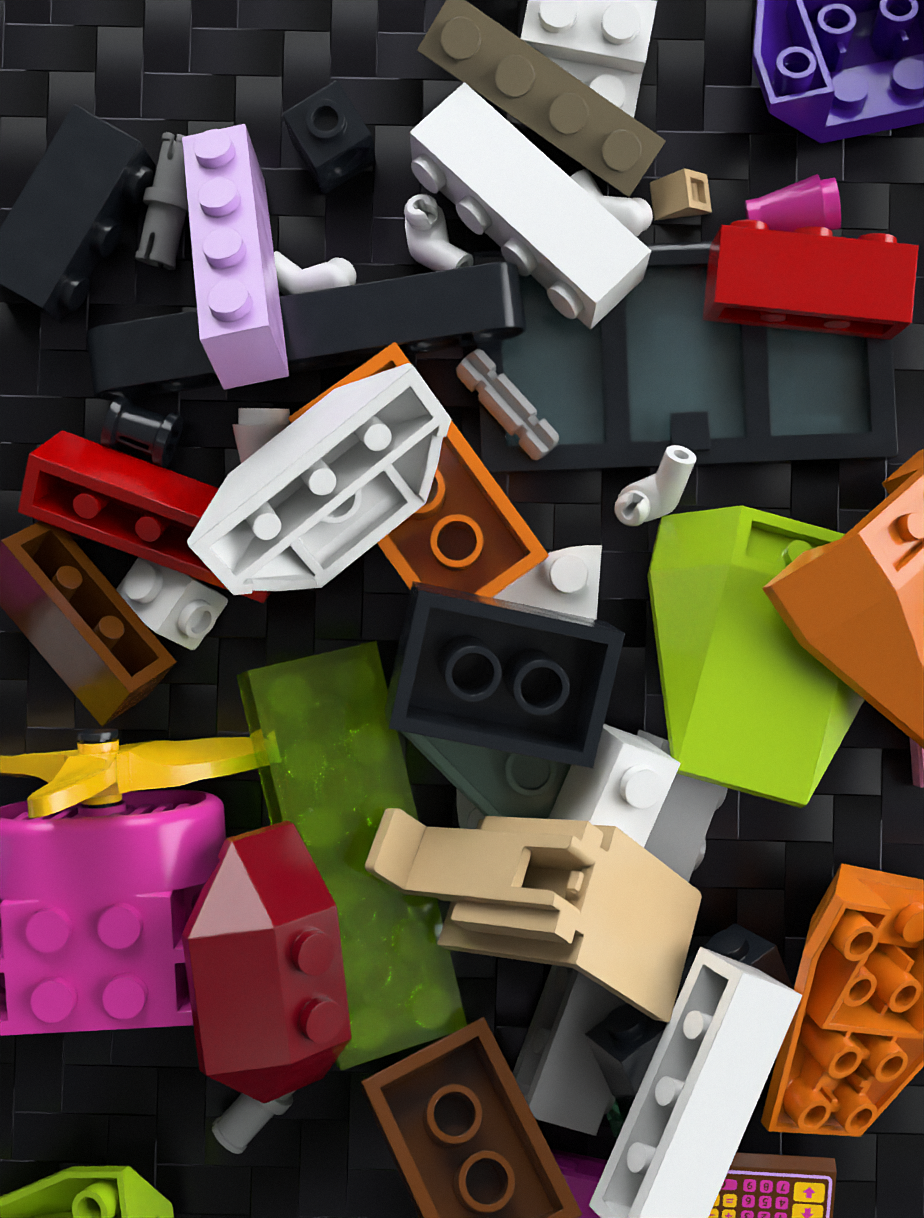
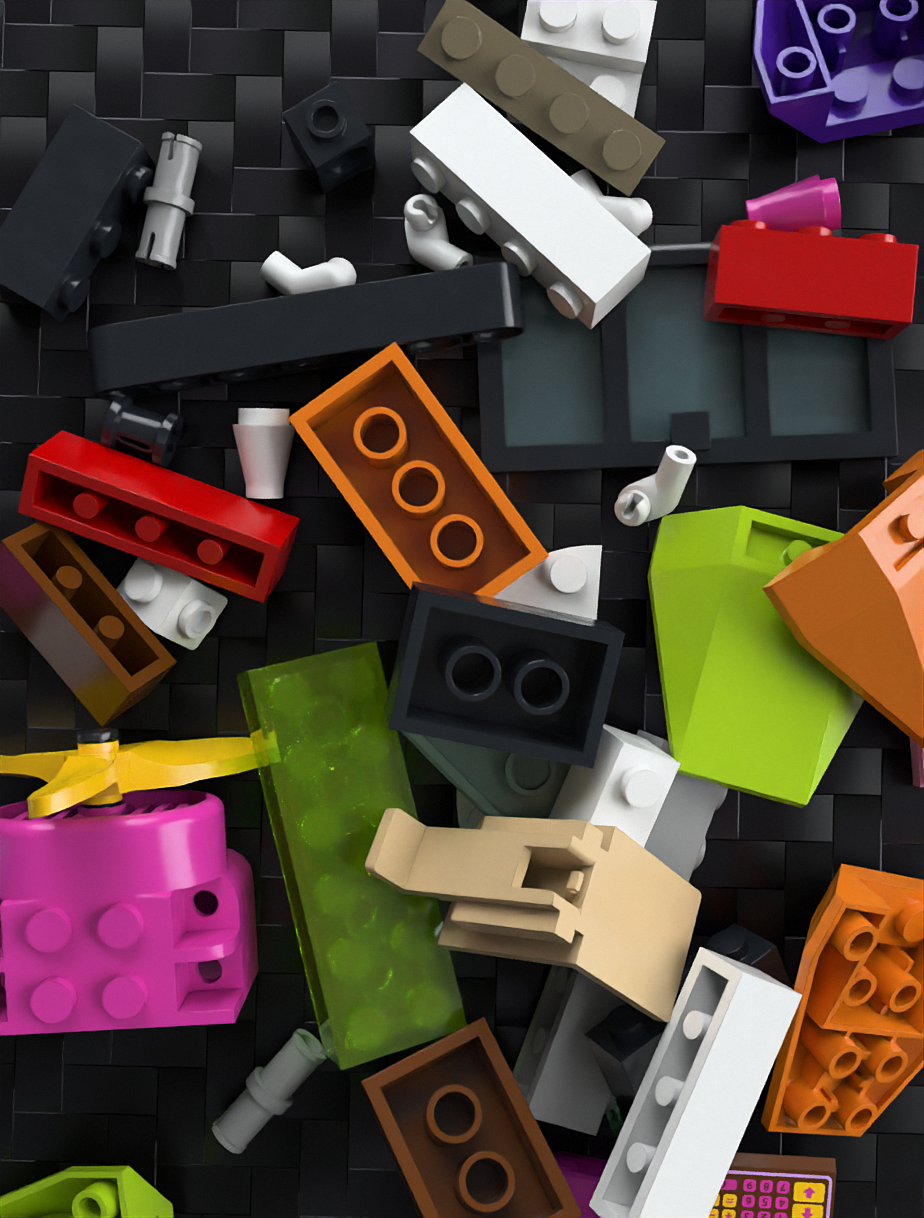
(233, 258): lavender brick -> none
(266, 967): dark red wedge -> none
(325, 486): white wedge -> none
(507, 404): light grey axle -> none
(680, 195): tan piece -> none

